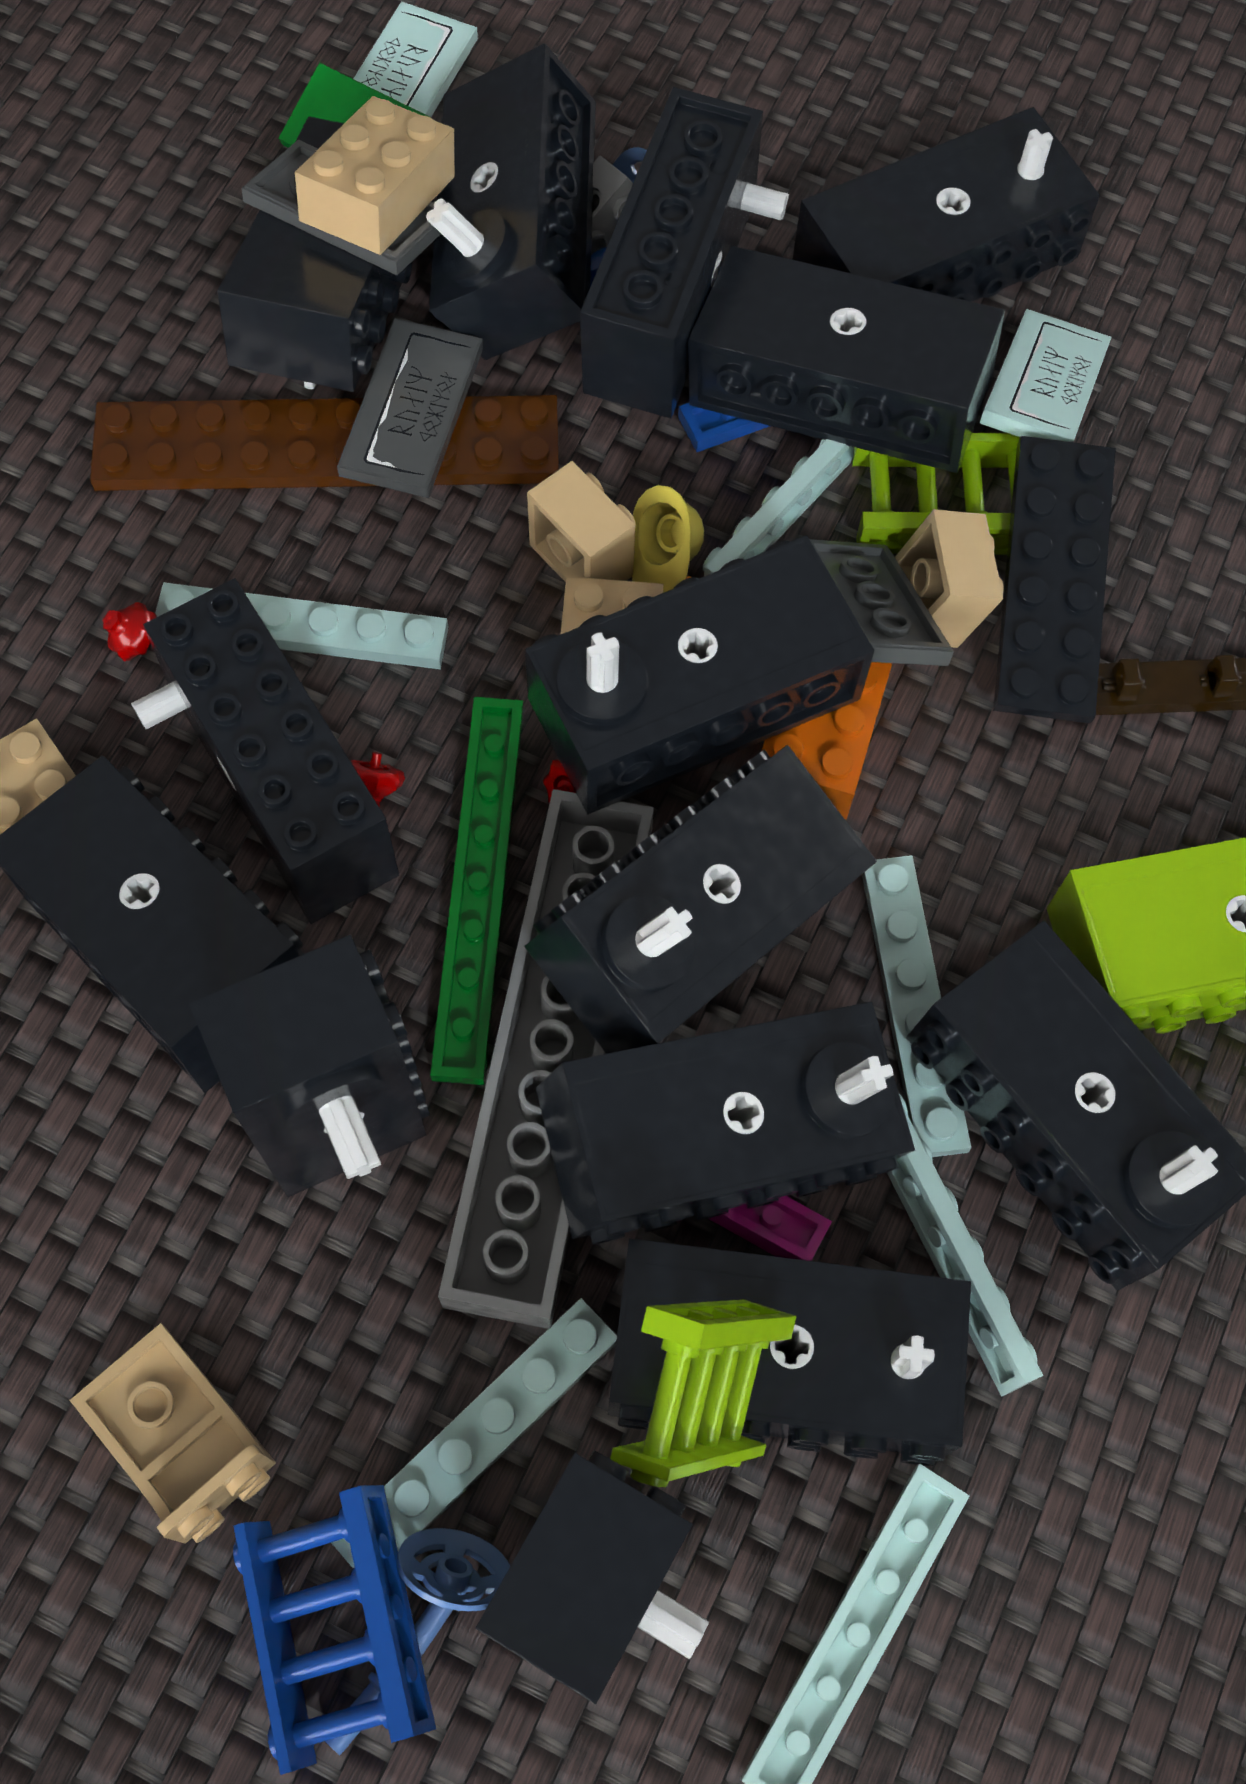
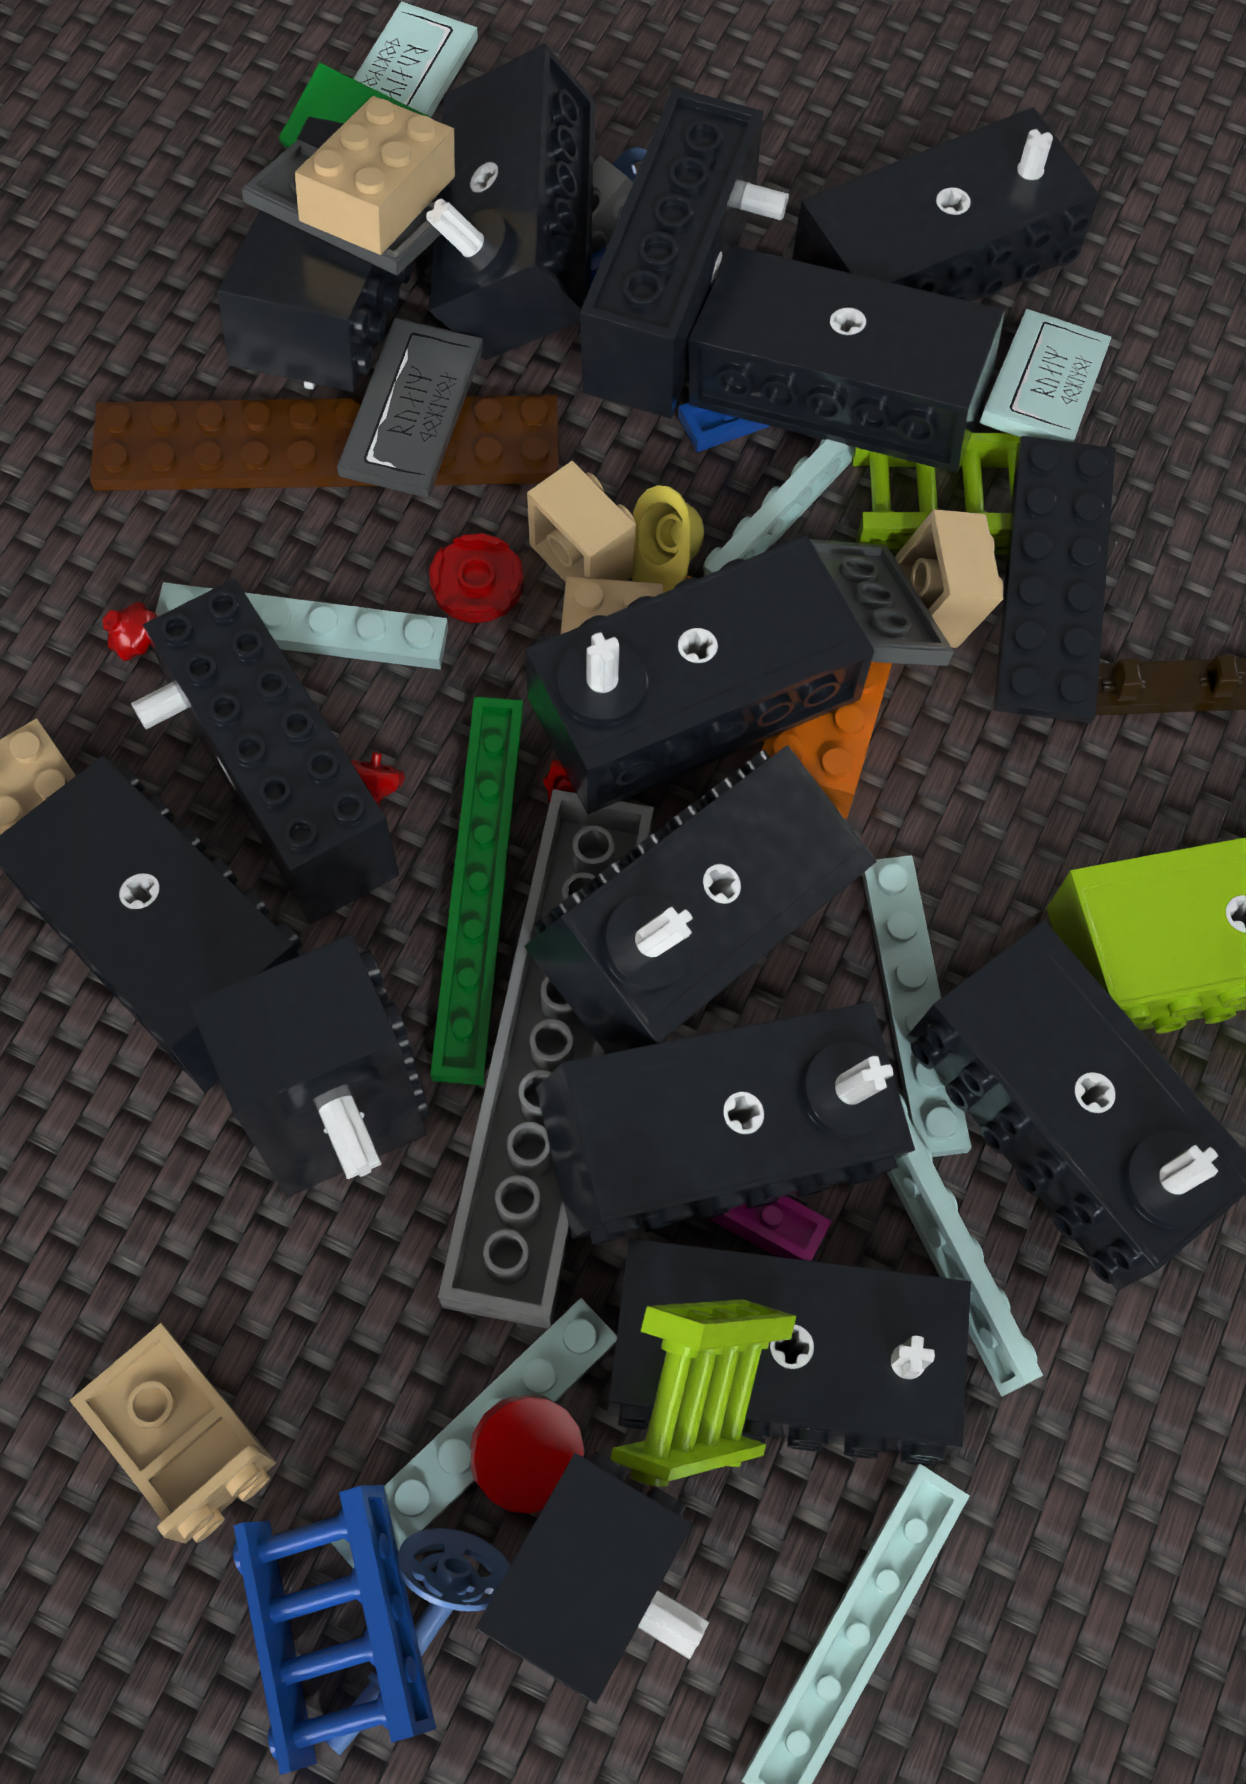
(477, 593): none -> red tile
(523, 1451): none -> red tile

